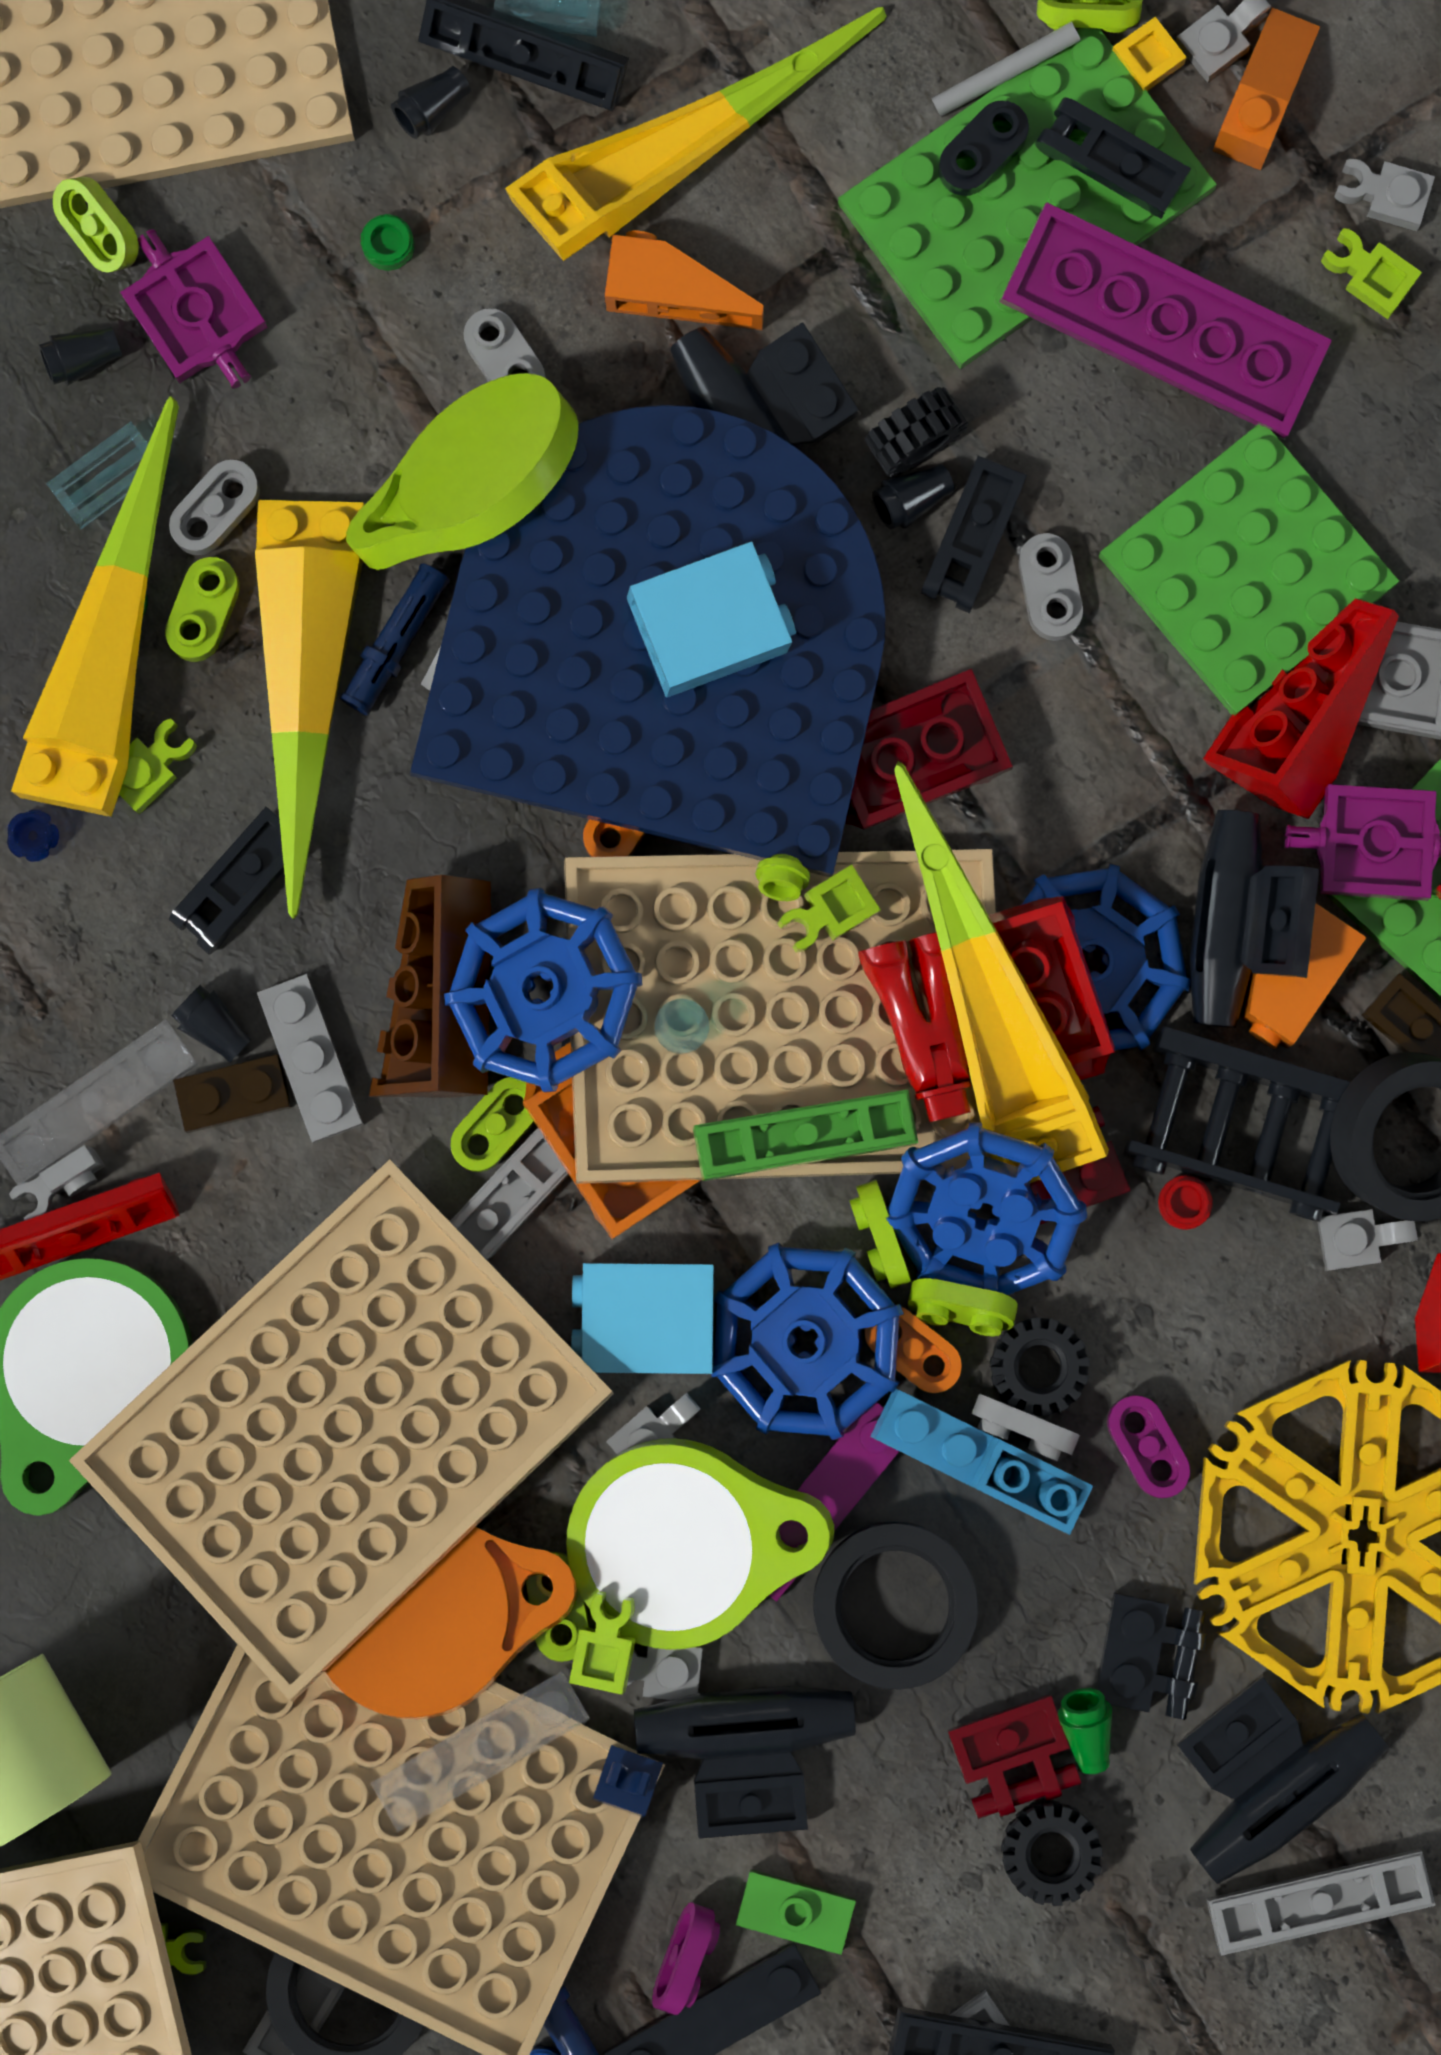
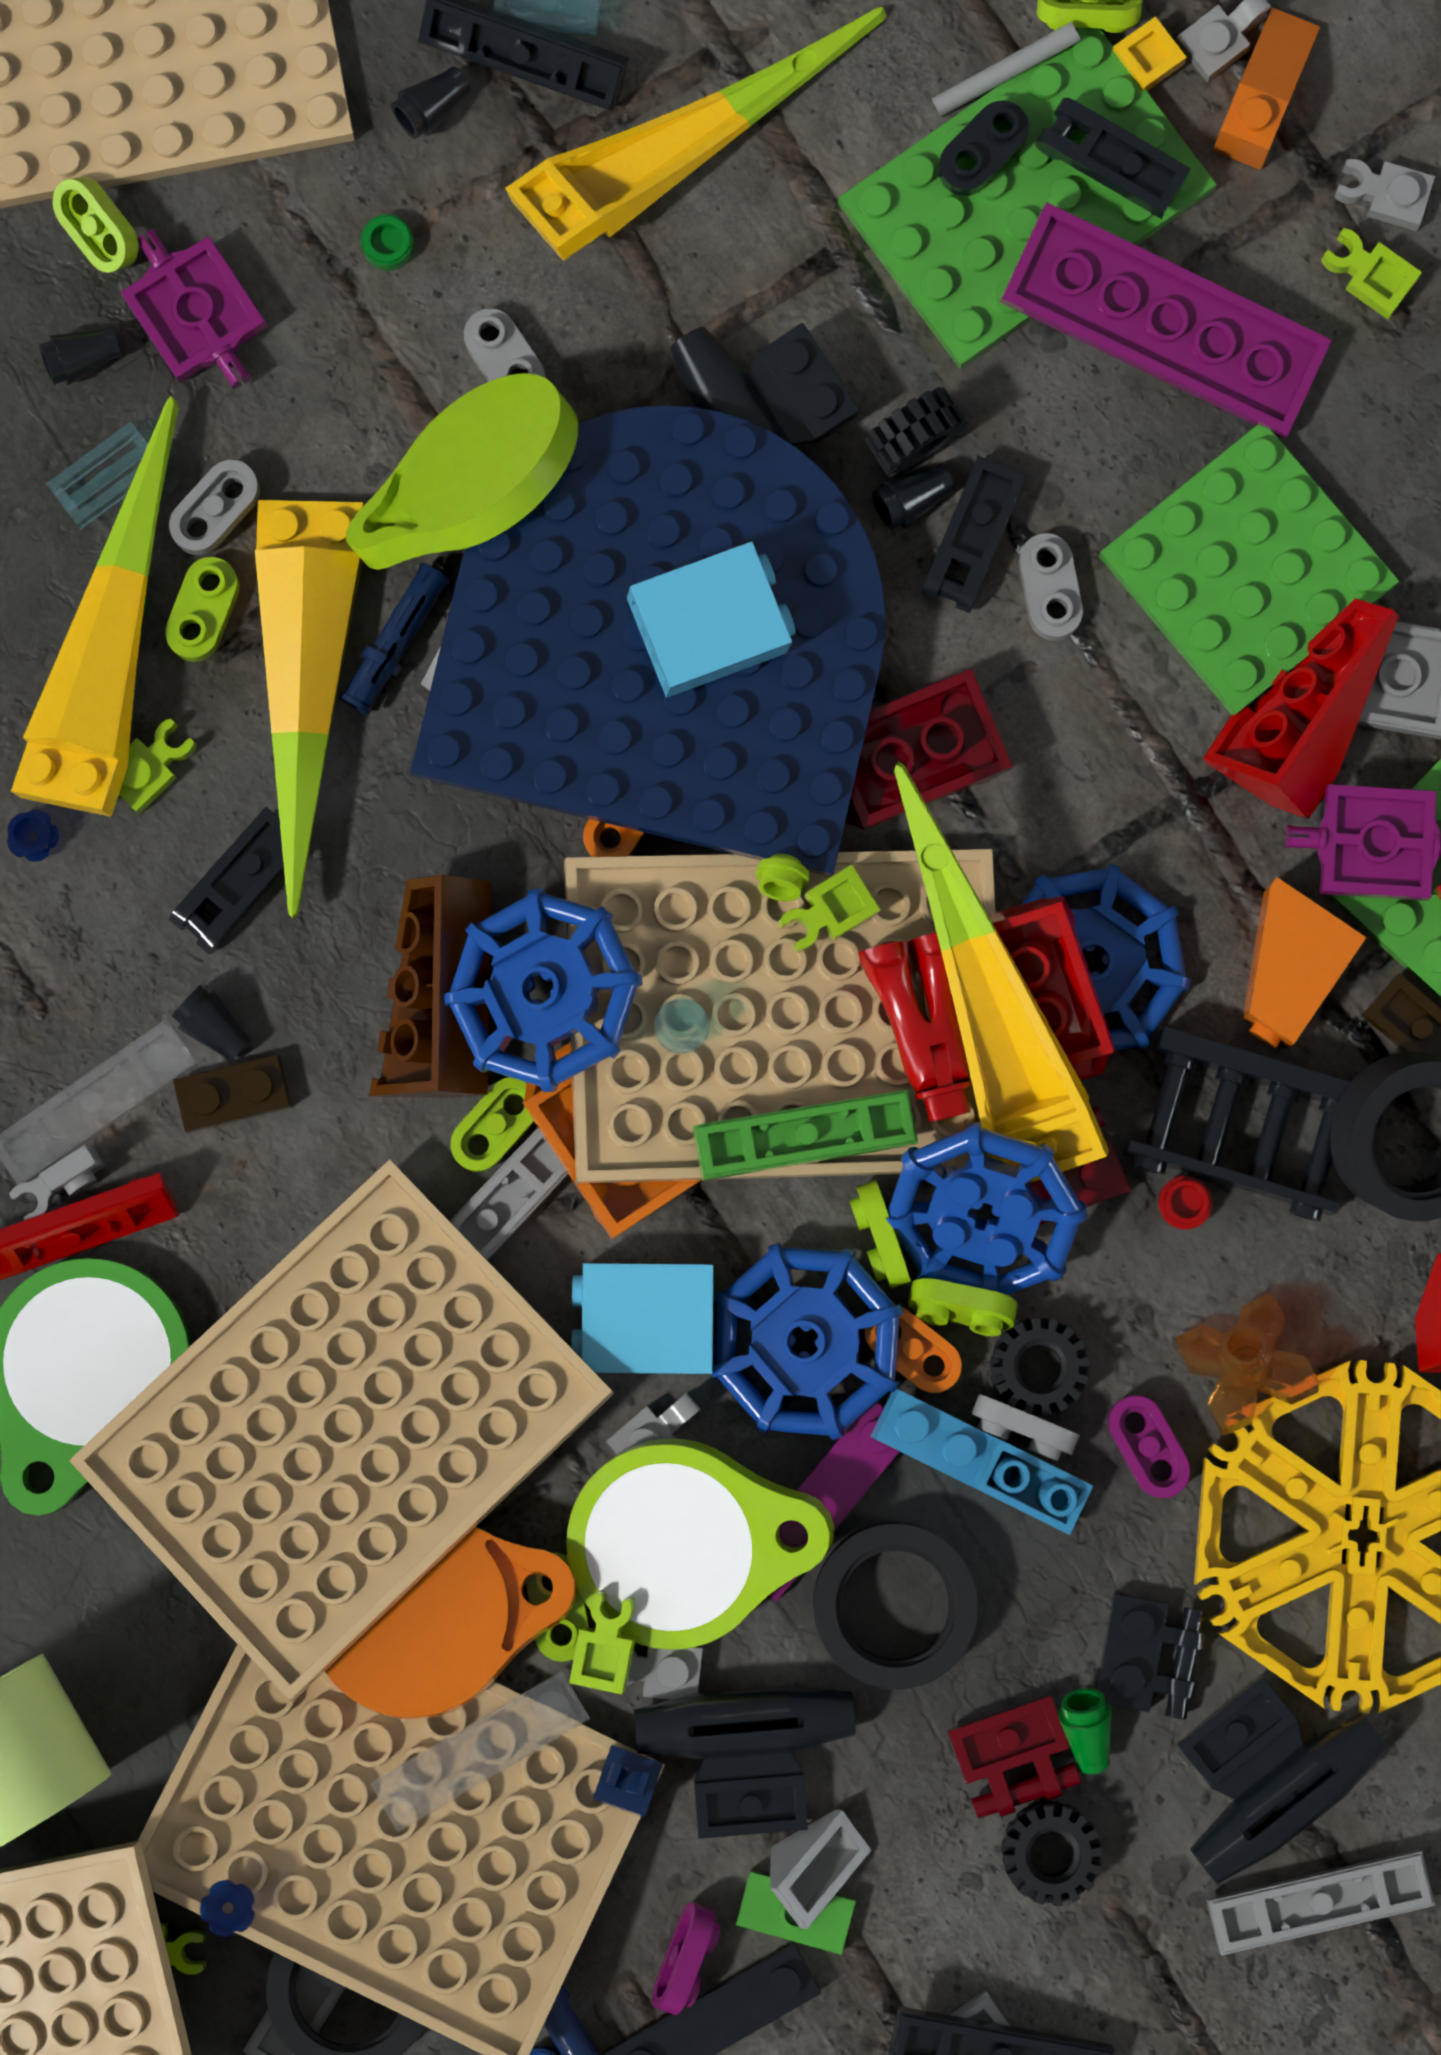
(212, 1908): none -> clear blue plate
(310, 1058): light grey plate -> none
(663, 282): orange slope -> none
(815, 1864): none -> light grey slope
(1245, 919): black plate -> none
(1247, 1363): none -> clear orange plant
(1355, 1239): light grey plate -> none

